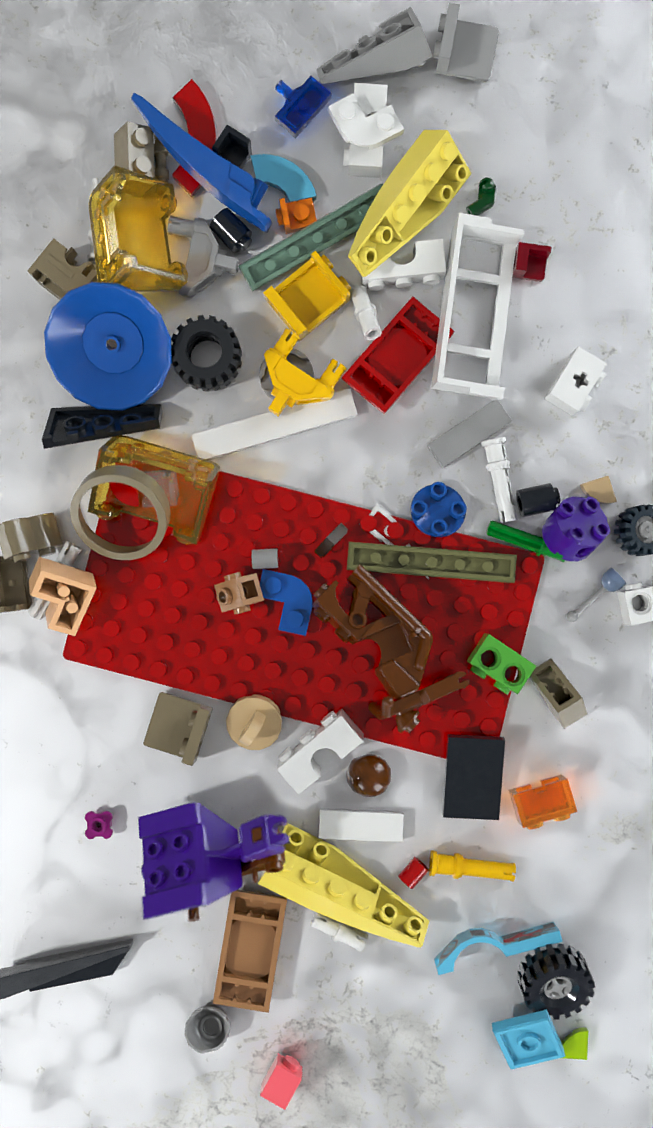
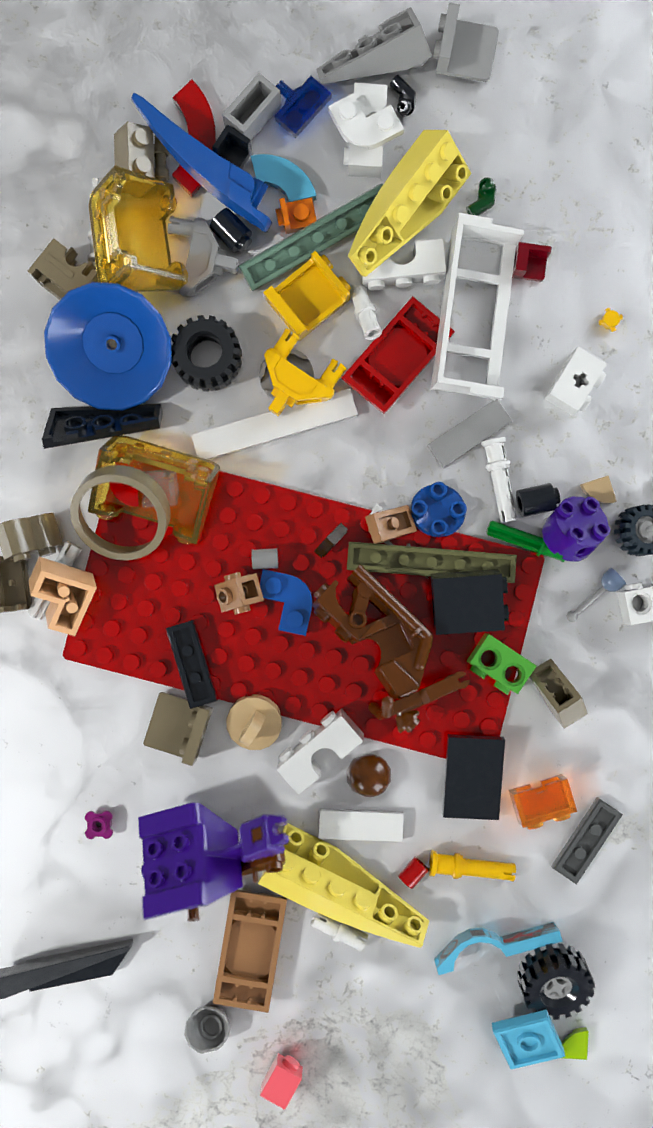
(191, 664): none -> black tile
(253, 107): none -> light grey brick
(390, 524): none -> medium nougat slope
(406, 94): none -> black arm
(469, 601): none -> black brick
(586, 840): none -> dark grey tile
(610, 319): none -> yellow piece

